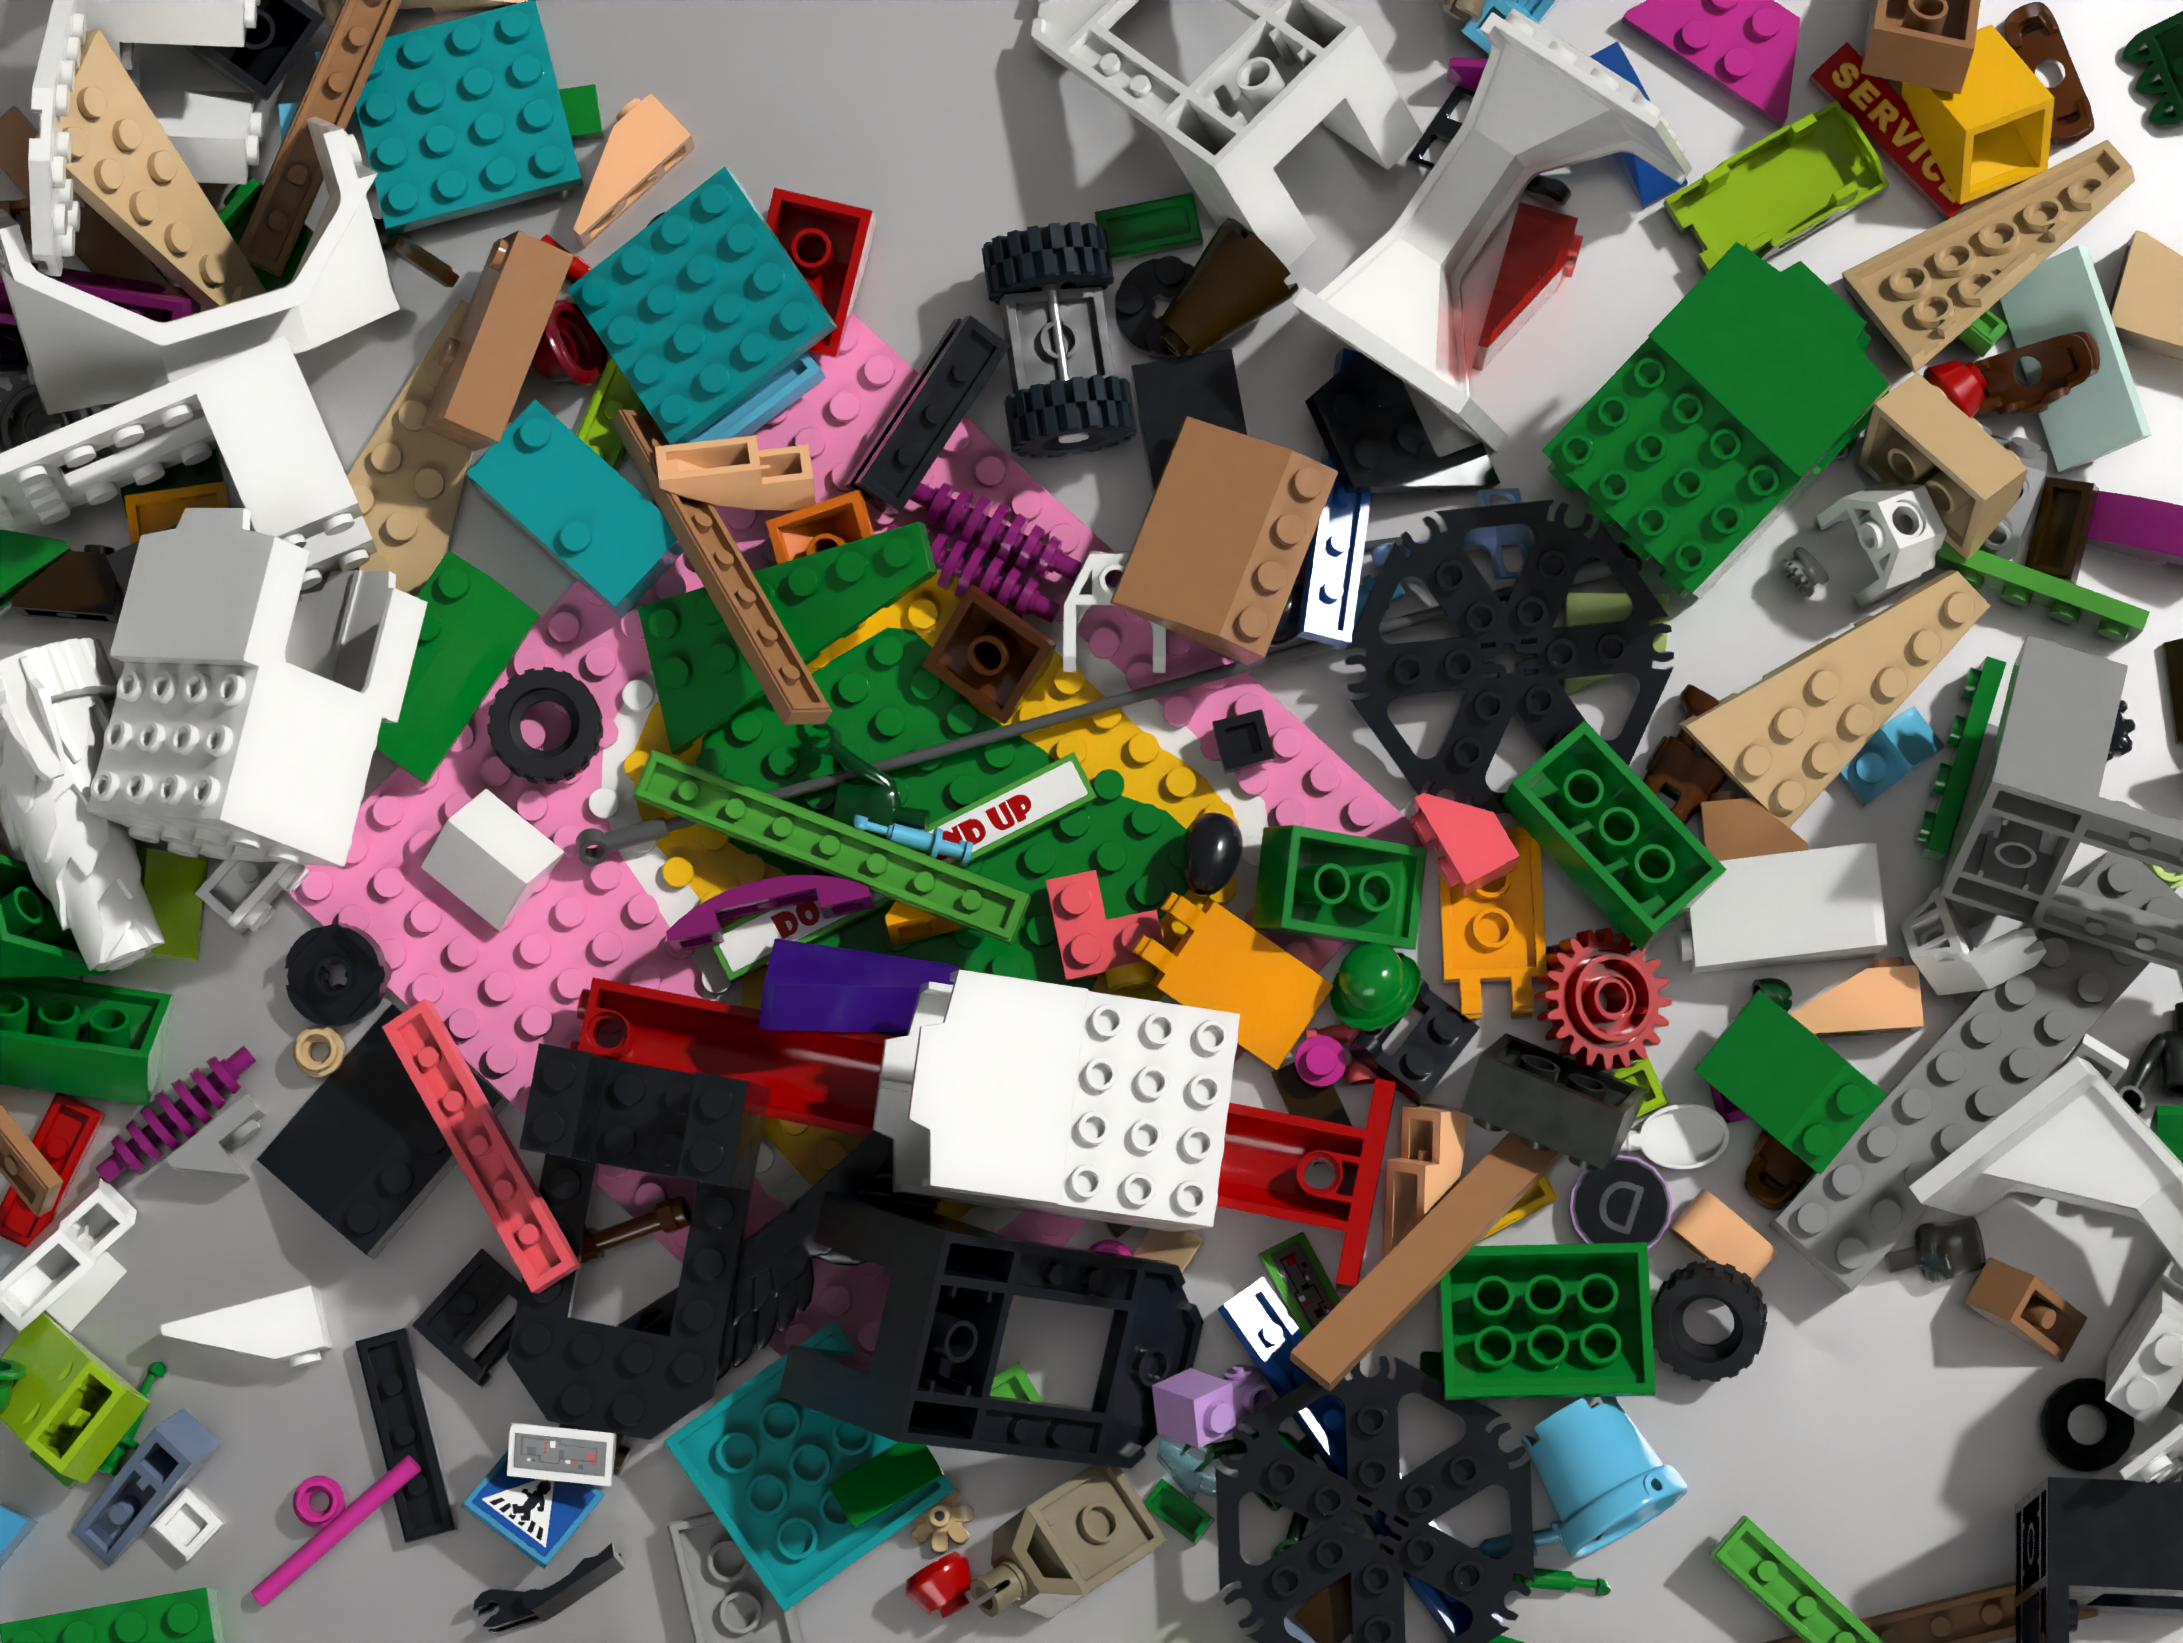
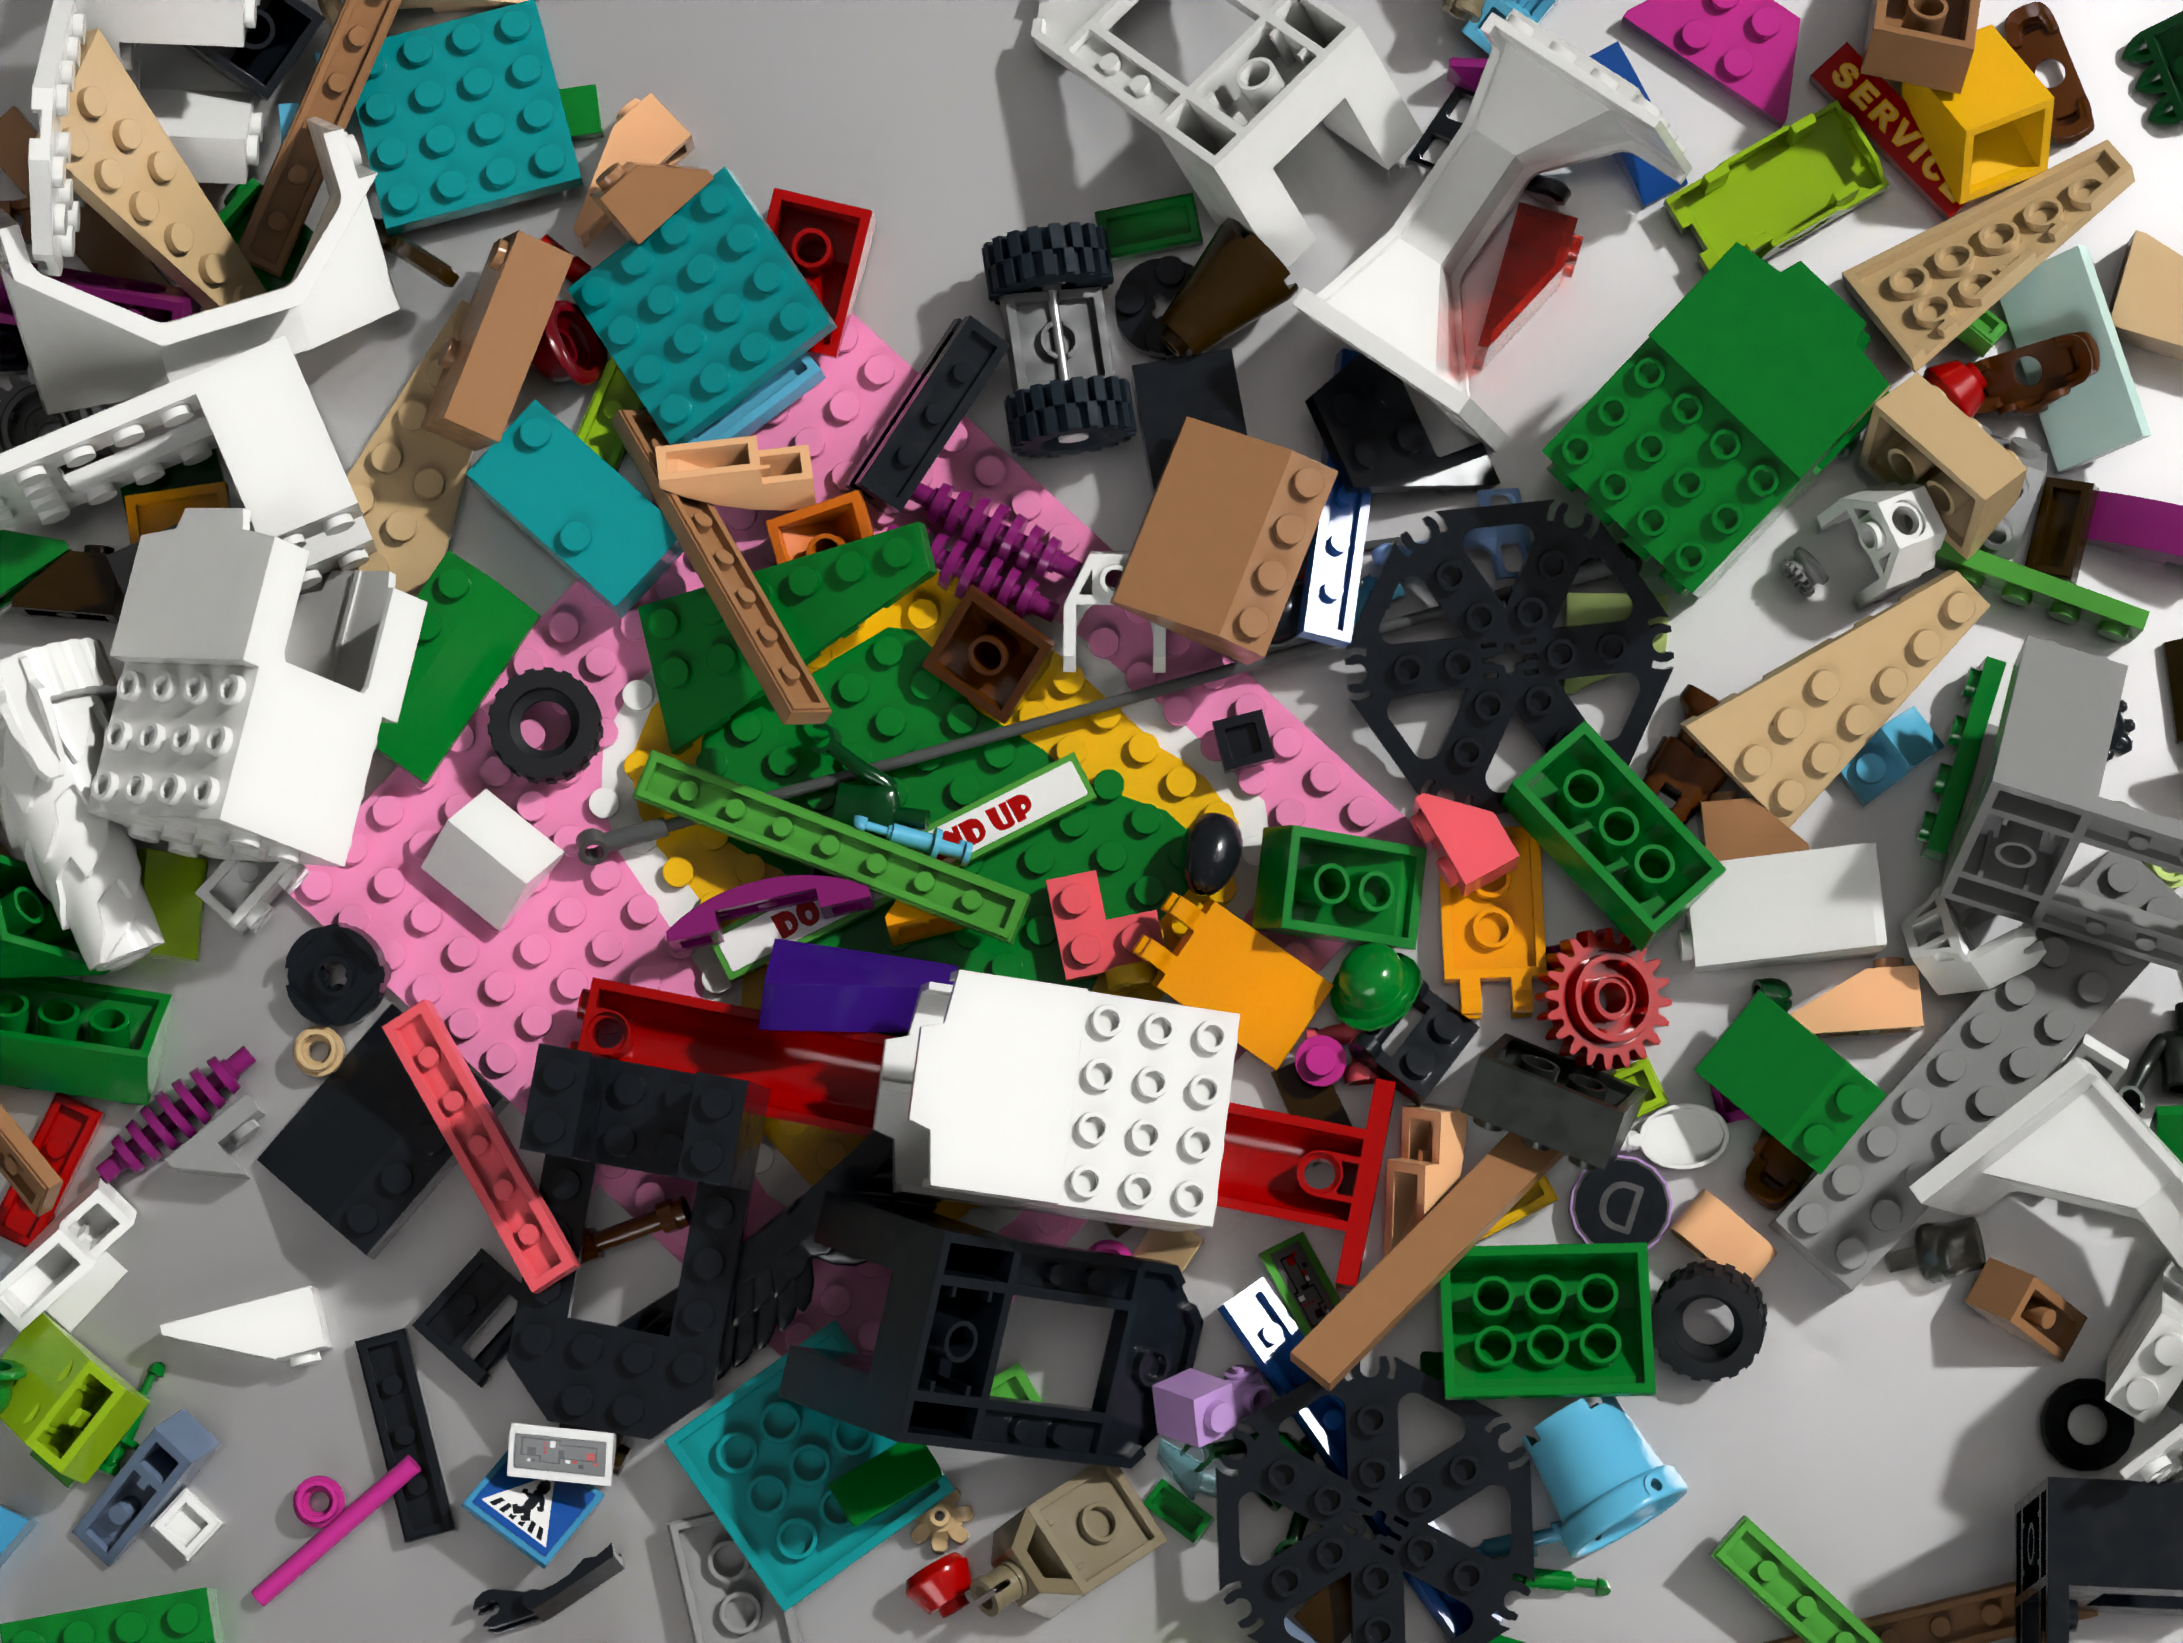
(646, 194): none -> medium nougat slope

